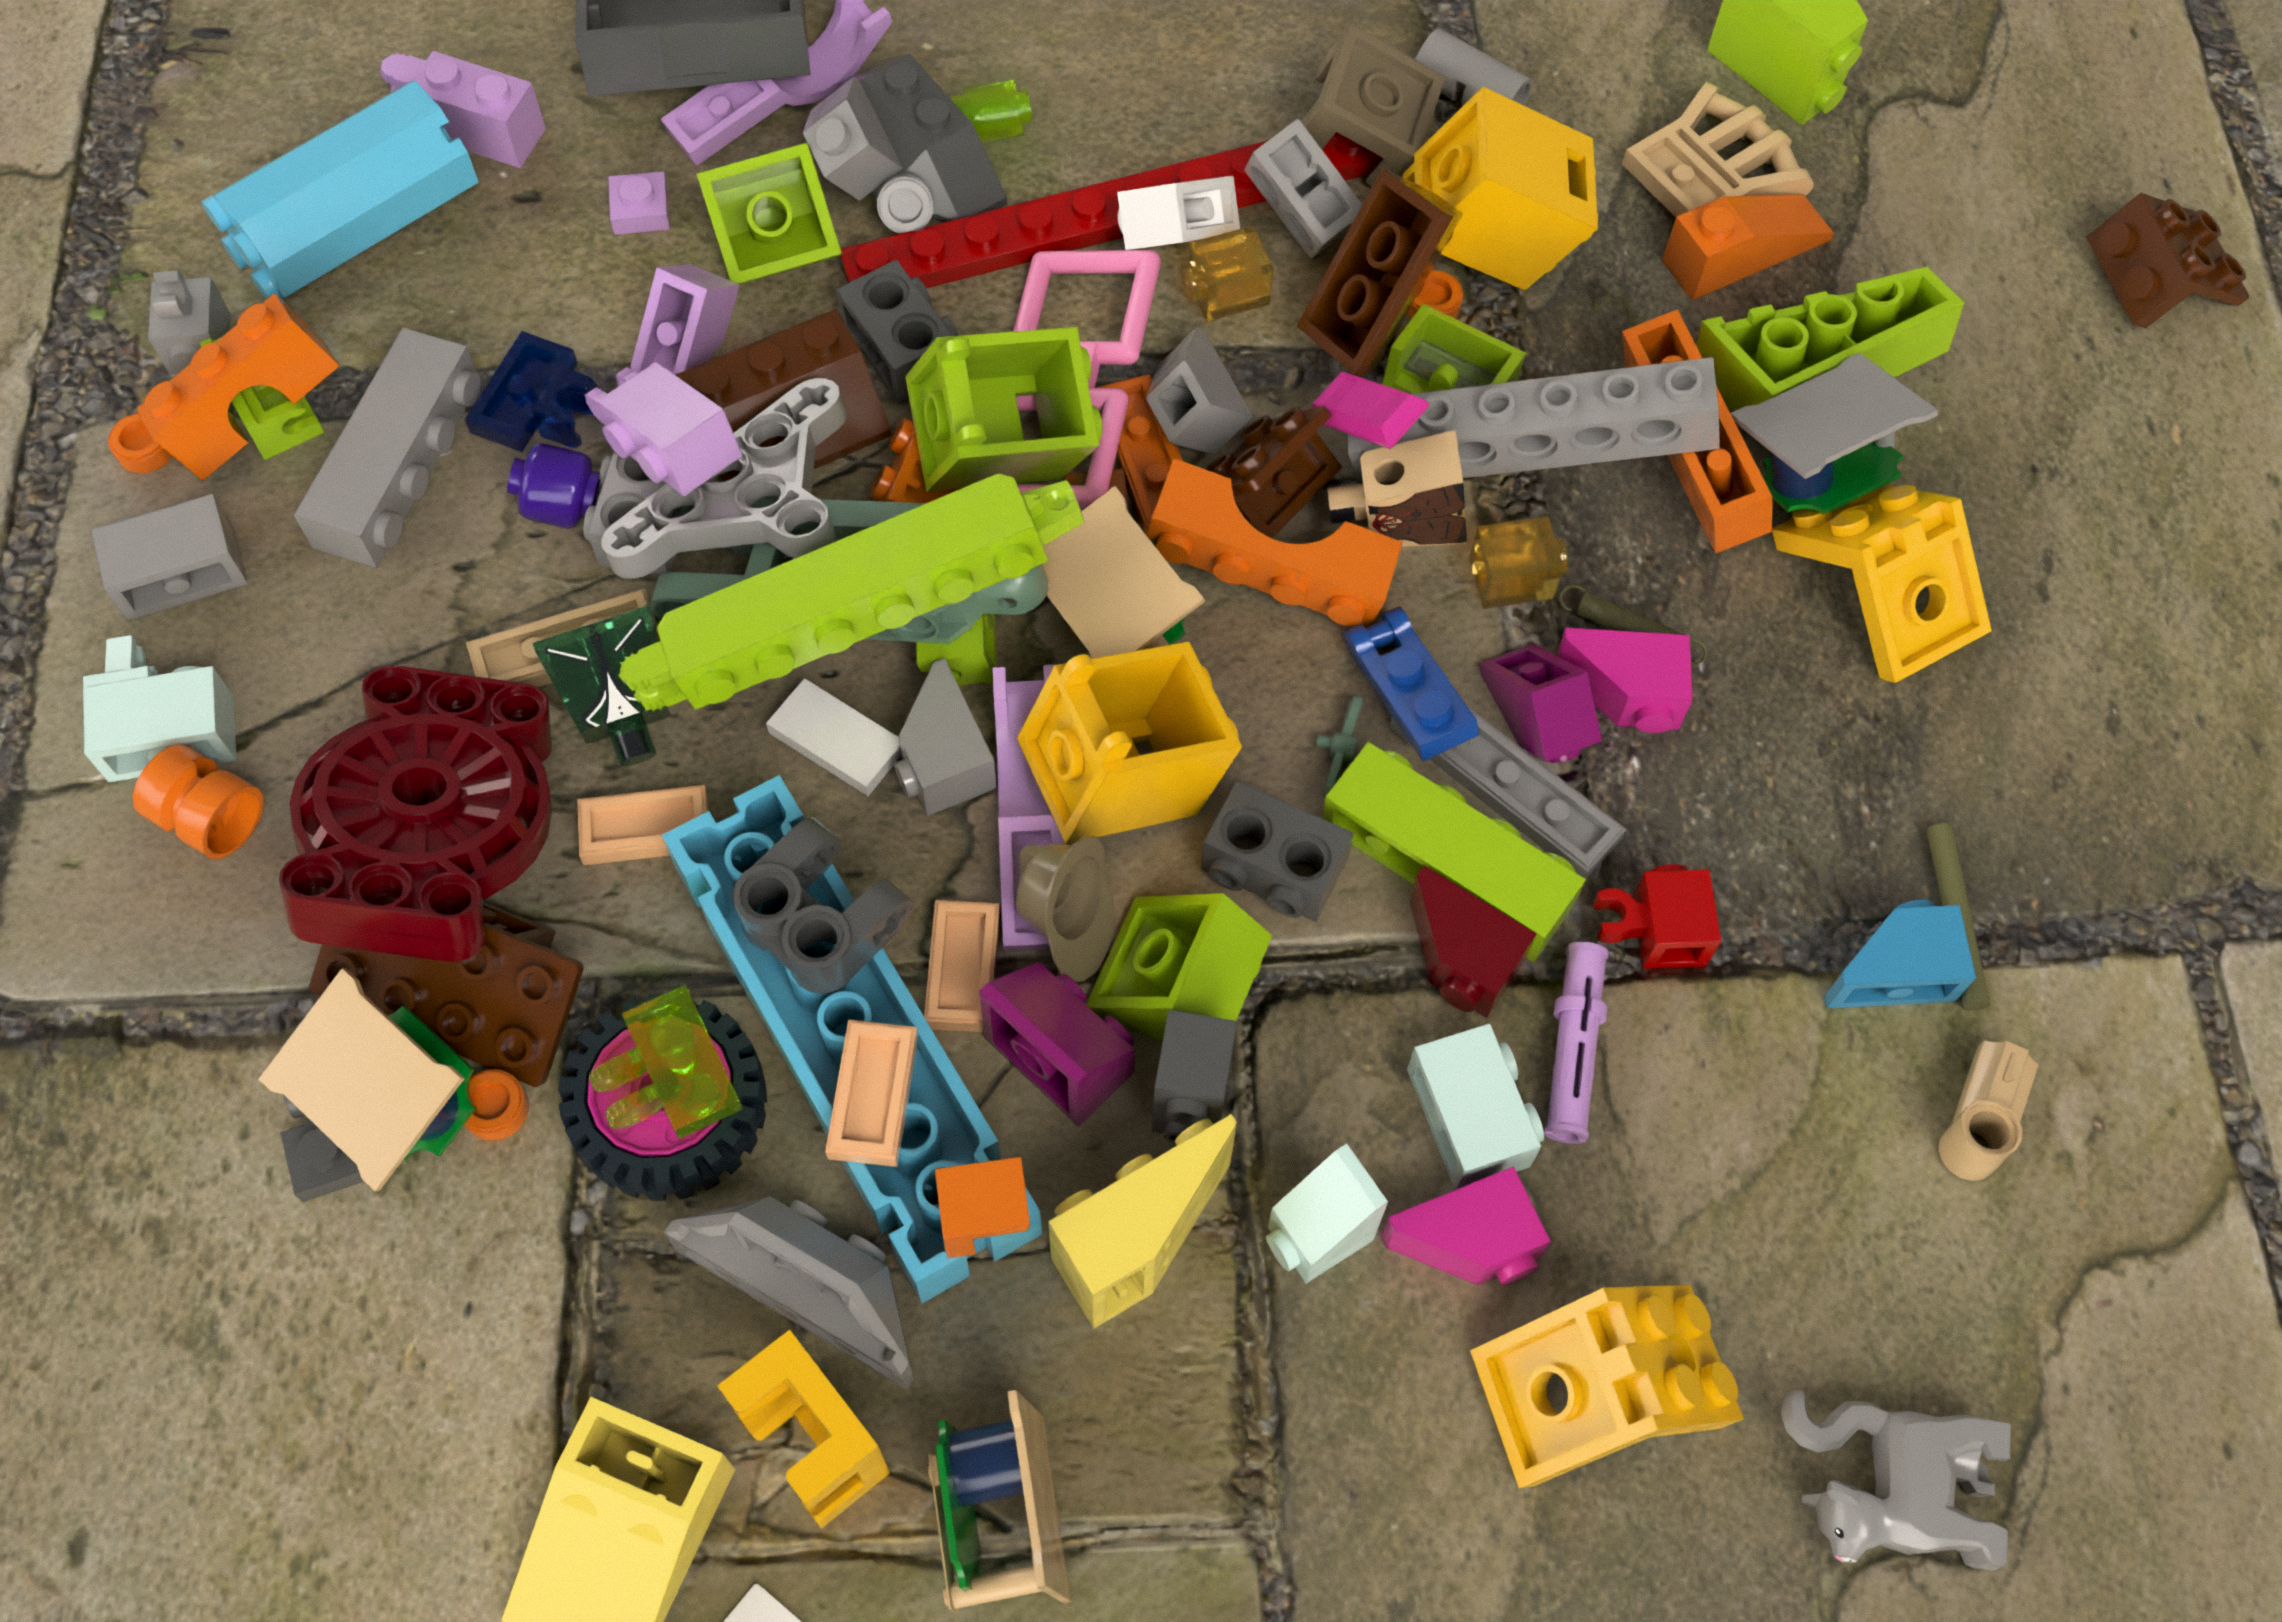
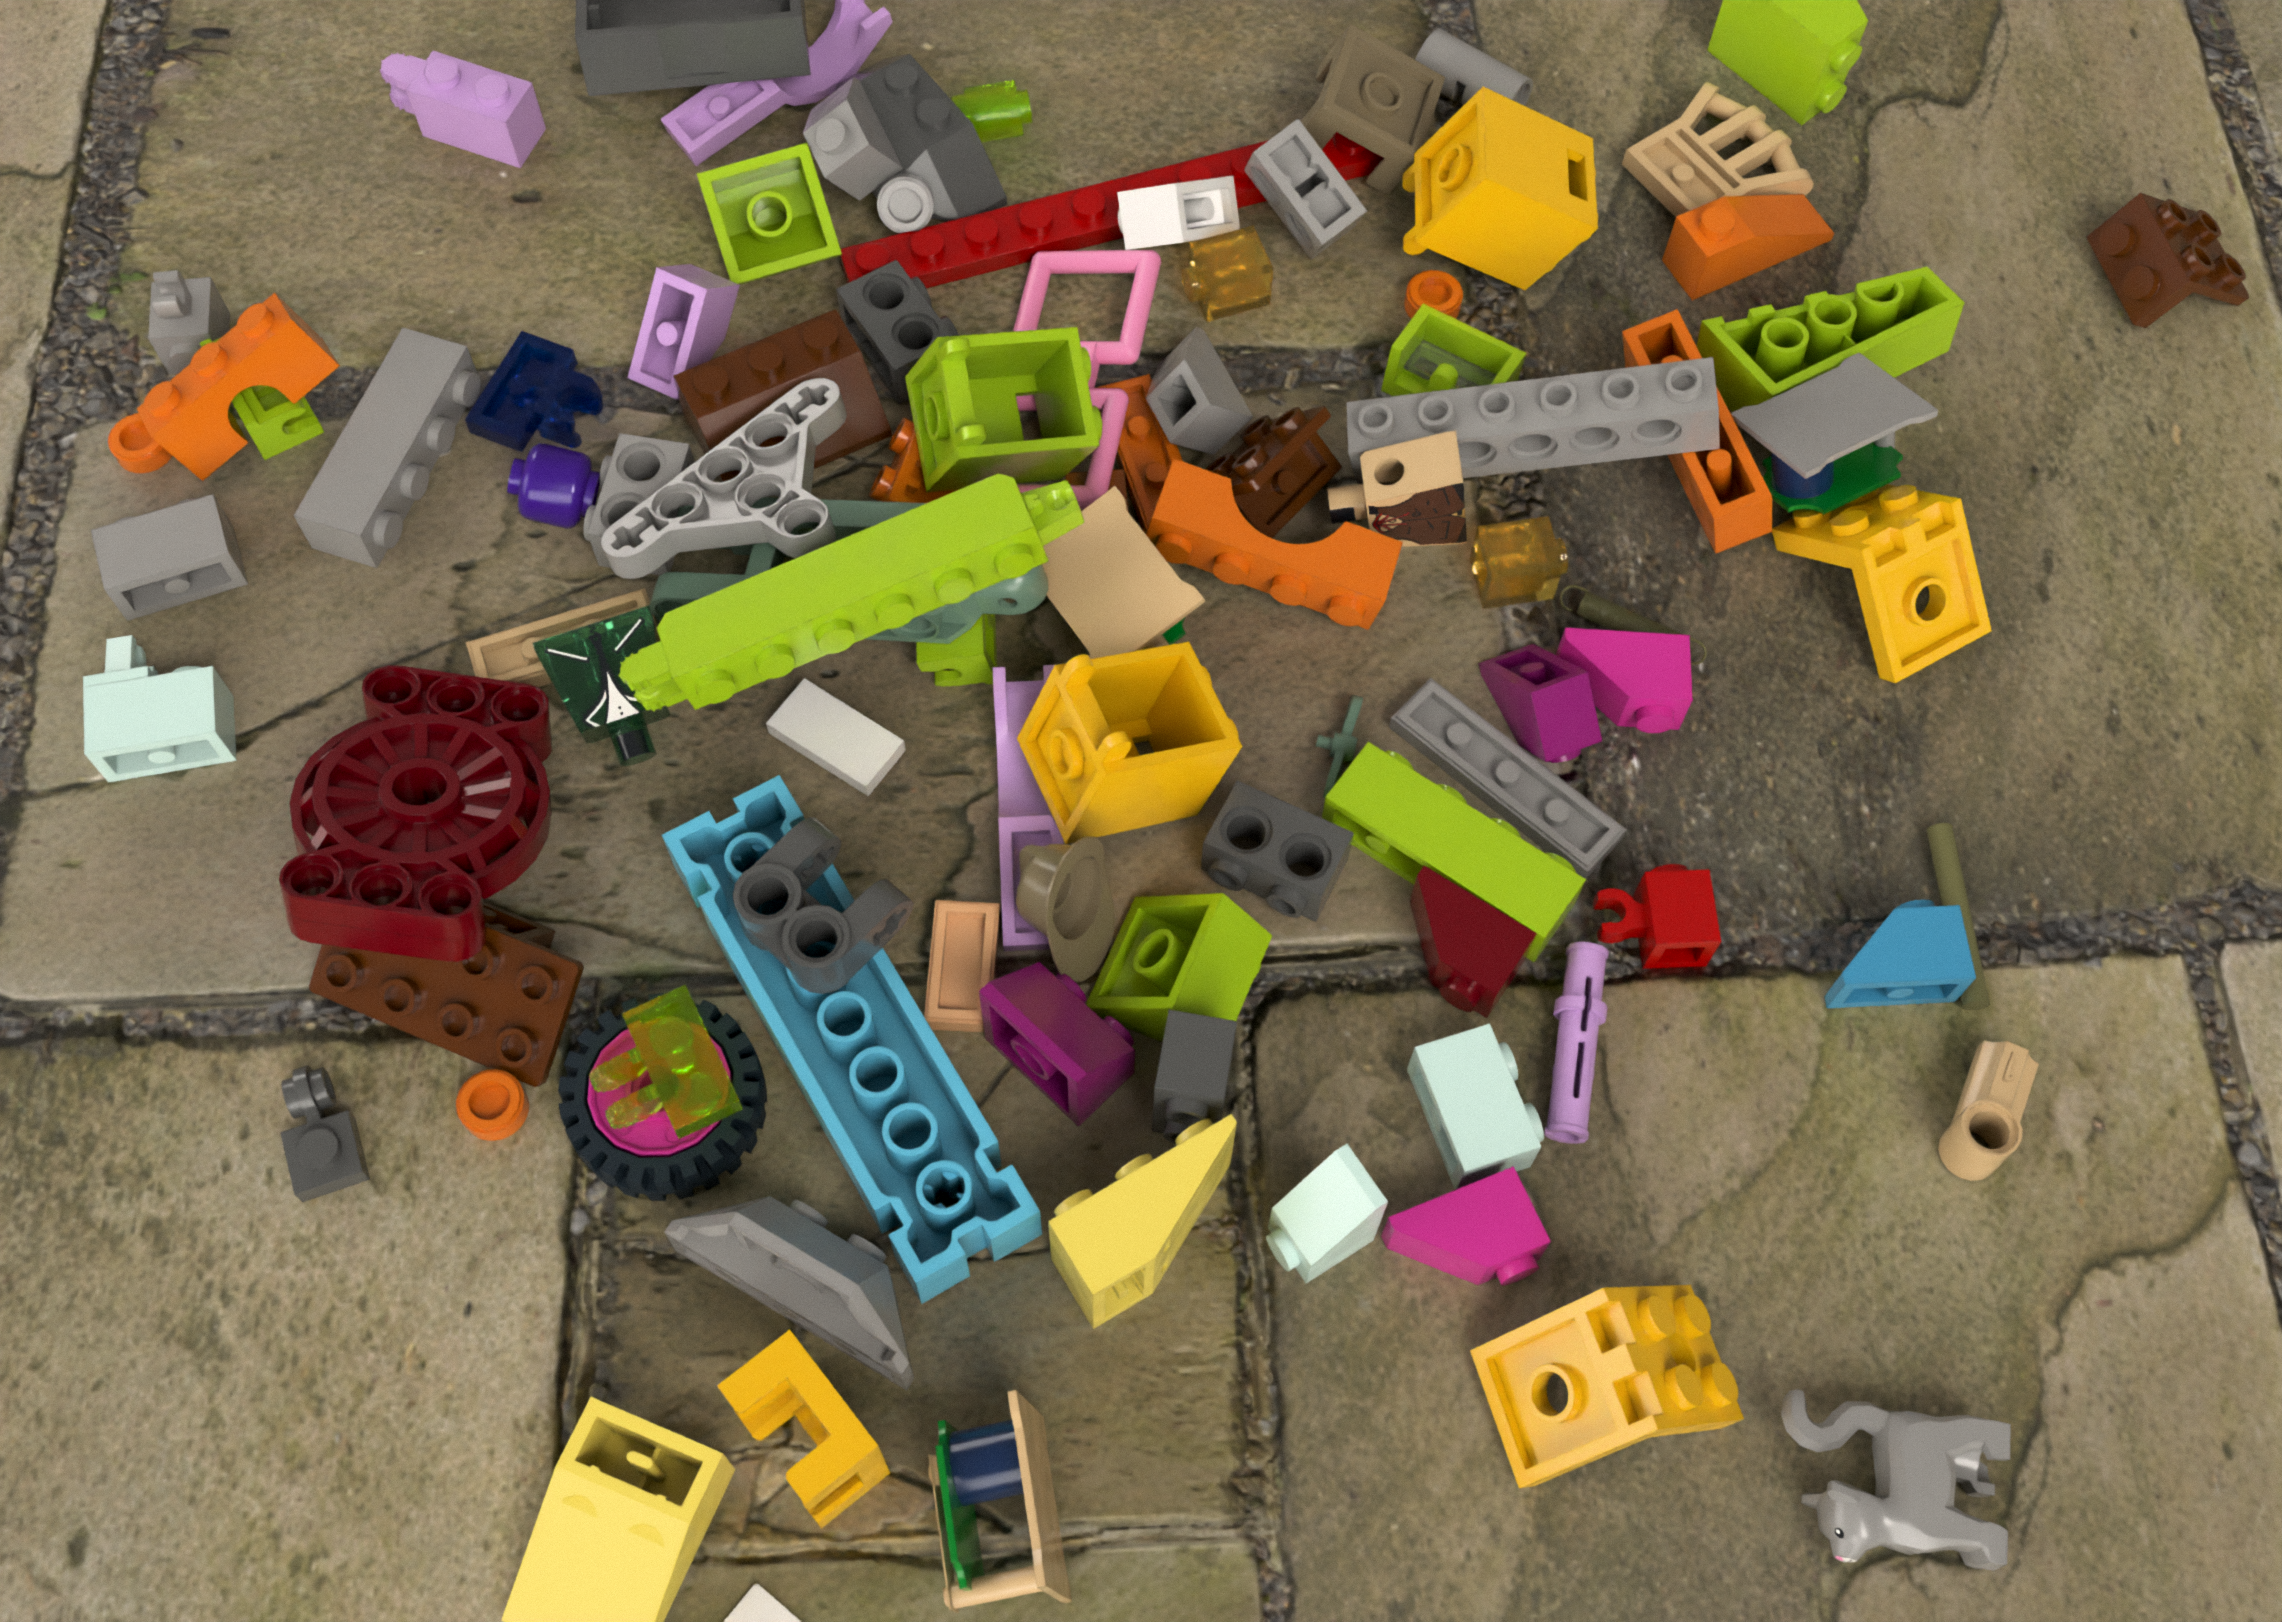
(199, 800): orange wheel -> none
(341, 191): medium azure brick -> none
(372, 1080): tan piece -> none
(633, 823): light nougat tile -> none
(639, 203): lavender plate -> none
(665, 427): lavender hinge -> none
(872, 1093): light nougat tile -> none
(943, 746): light grey slope -> none
(981, 1203): orange panel -> none
(1370, 409): dark pink tile -> none
(1378, 272): reddish brown slope -> none
(1411, 685): blue plate -> none

